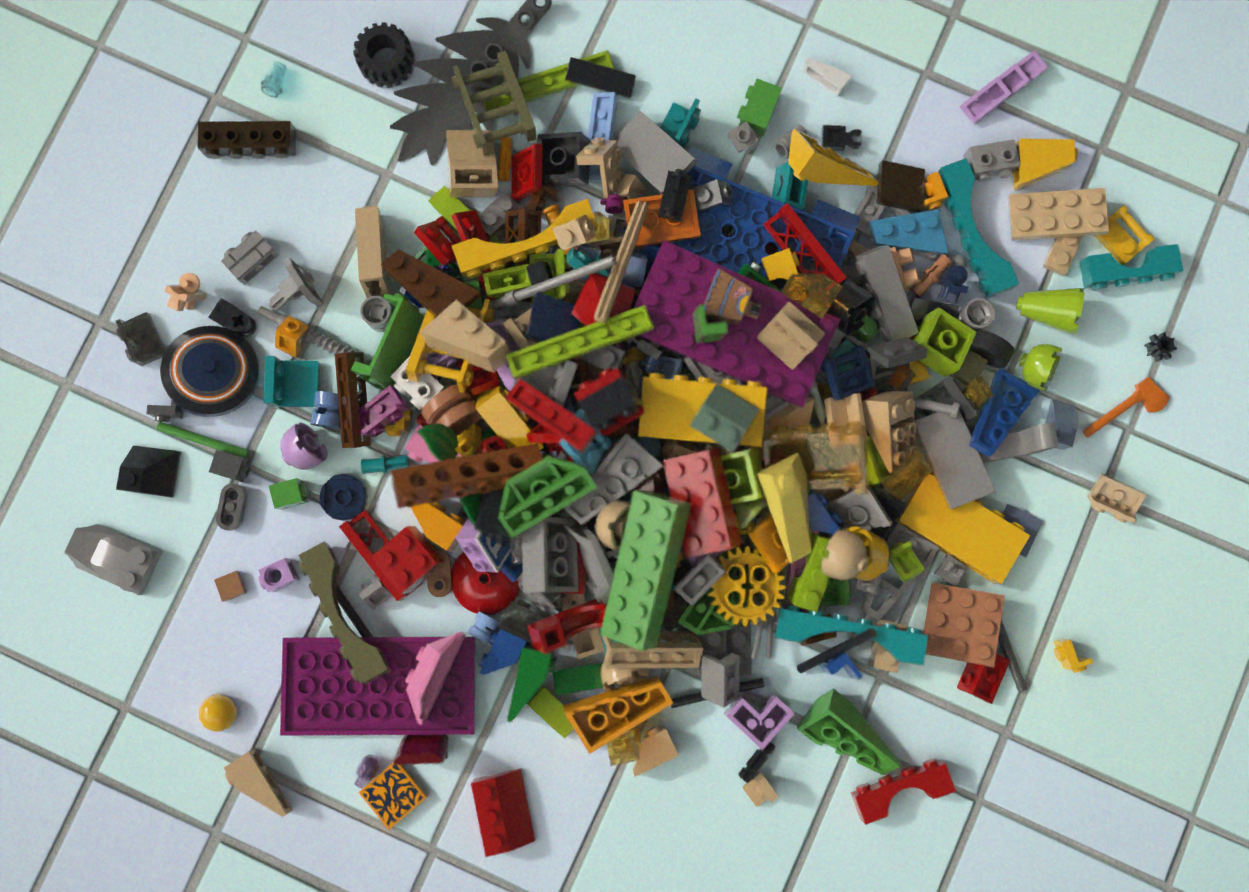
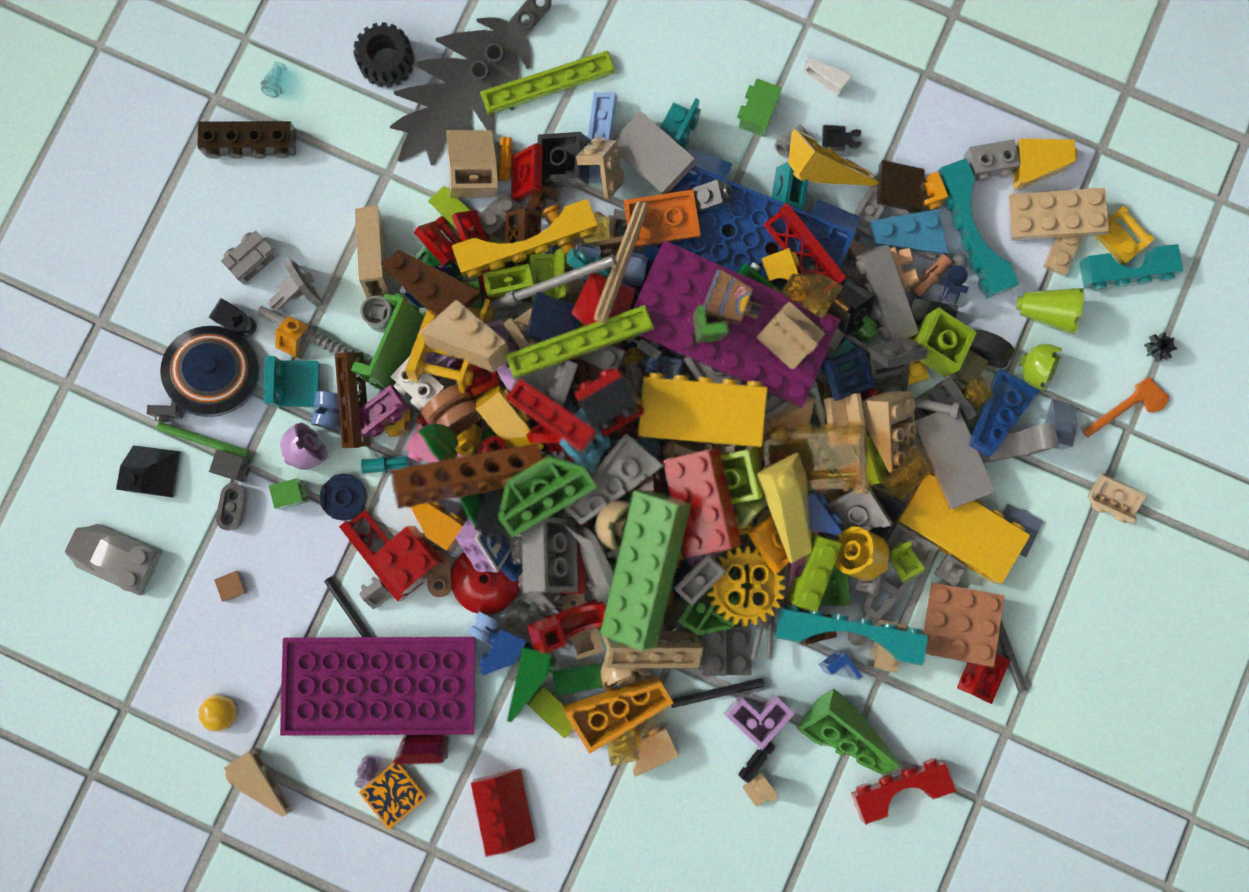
(140, 339): clear smoke bracket -> none
(185, 294): light nougat hips -> none
(288, 573): lavender brick -> none
(323, 570): olive arch -> none
(431, 673): bright pink wedge -> none
(509, 88): olive fence -> none
(539, 272): black slope -> none
(574, 232): tan bracket -> none
(600, 77): black tile -> none
(613, 204): magenta plate -> none
(631, 188): tan piece -> none
(674, 195): black hinge -> none
(720, 679): light grey panel -> none
(724, 417): sand green slope -> none
(744, 138): light grey bracket -> none
(836, 650): black bar -> none
(846, 556): tan cylinder -> none
(901, 378): reddish brown slope -> none
(977, 314): light grey wheel -> none
(1003, 87): lavender slope -> none
(1067, 656): yellow bracket -> none

